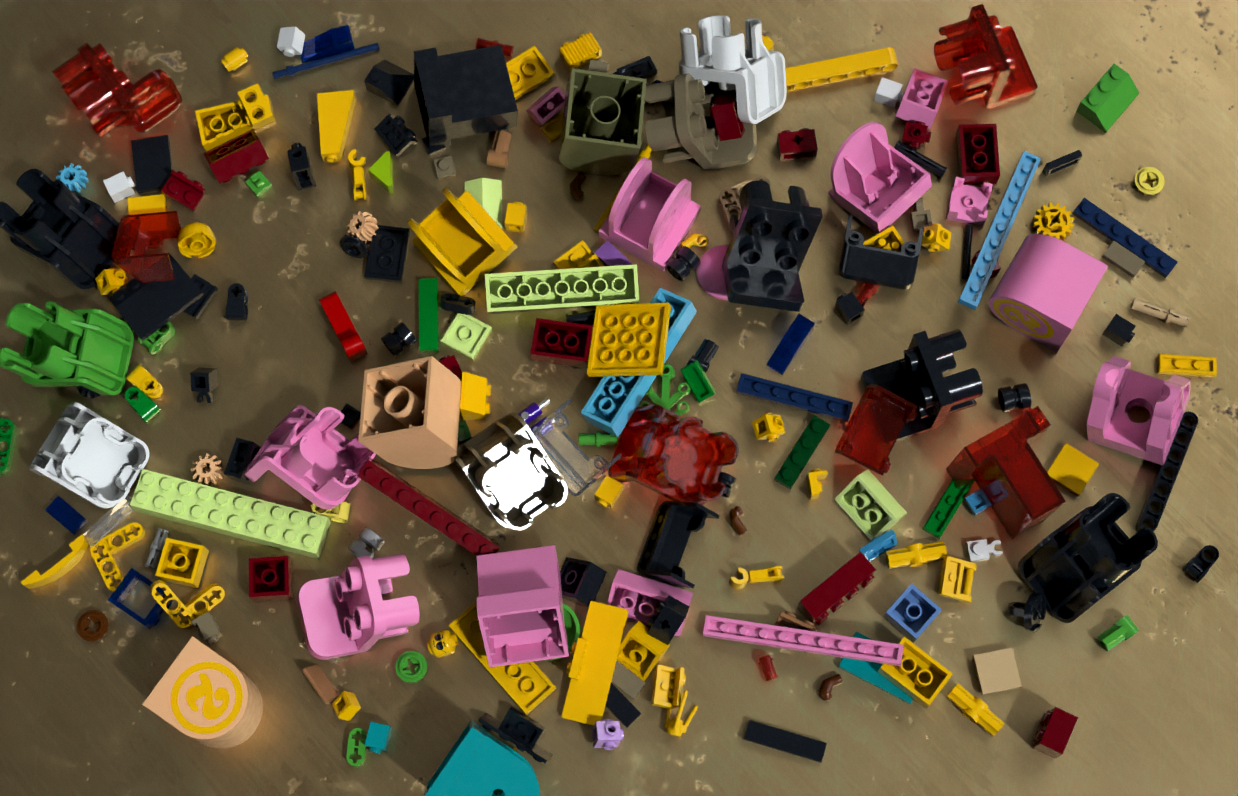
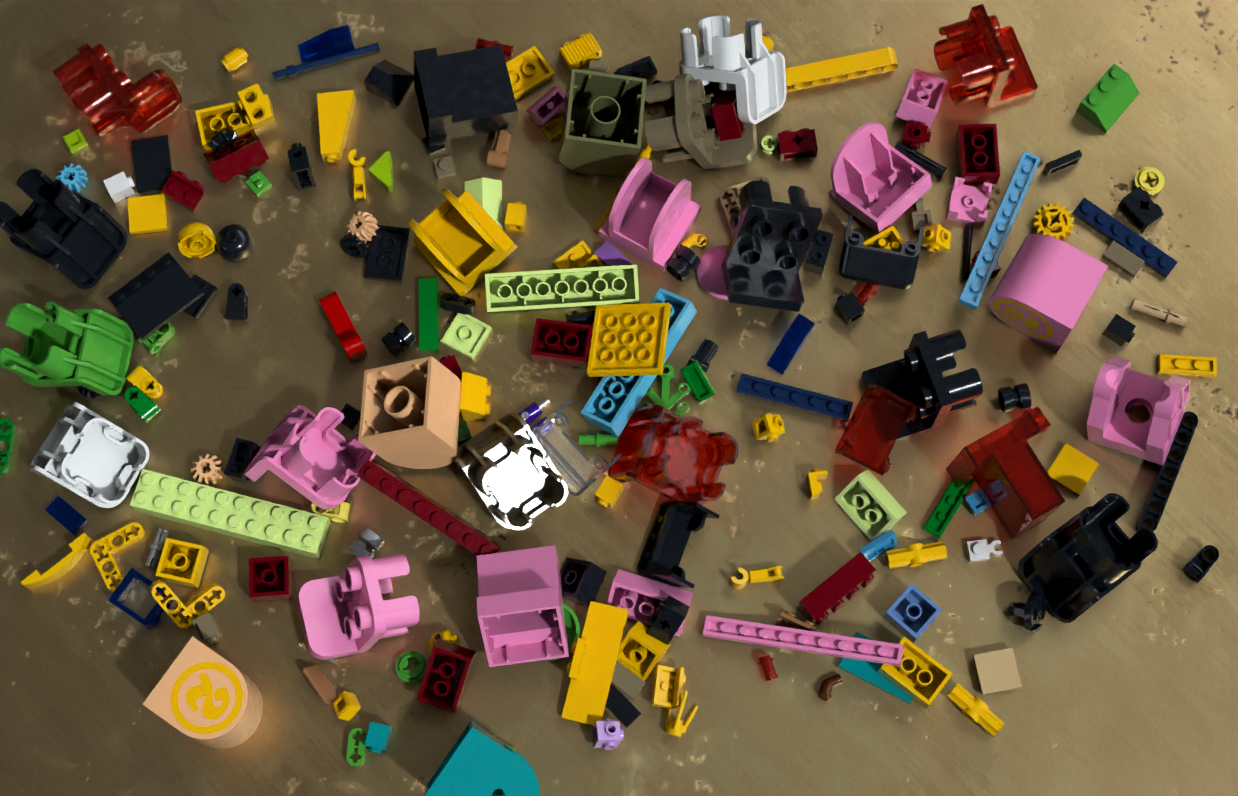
(75, 140): none -> lime tile
(84, 623): reddish brown gear -> none
(108, 521): clear tile -> none
(111, 280): yellow brick -> none
(145, 232): clear red windscreen -> none
(204, 381): black brick -> none
(223, 139): none -> black gear
(234, 243): none -> black cylinder
(291, 41): white brick -> none
(396, 134): black bracket -> none
(446, 675): none -> dark red brick
(519, 731): black bracket -> none
(521, 681): yellow plate -> none
(575, 186): reddish brown arm -> none
(728, 480): black wheel -> none
(736, 521): reddish brown arm -> none
(773, 140): none -> yellowish green bush
(785, 741): black tile -> none
(802, 452): dark green plate -> none
(818, 252): none -> black brick
(889, 92): white brick -> none
(952, 579): yellow plate -> none
(1054, 733): dark red brick -> none
(1122, 630): bright green piece -> none
(1142, 218): none -> black brick

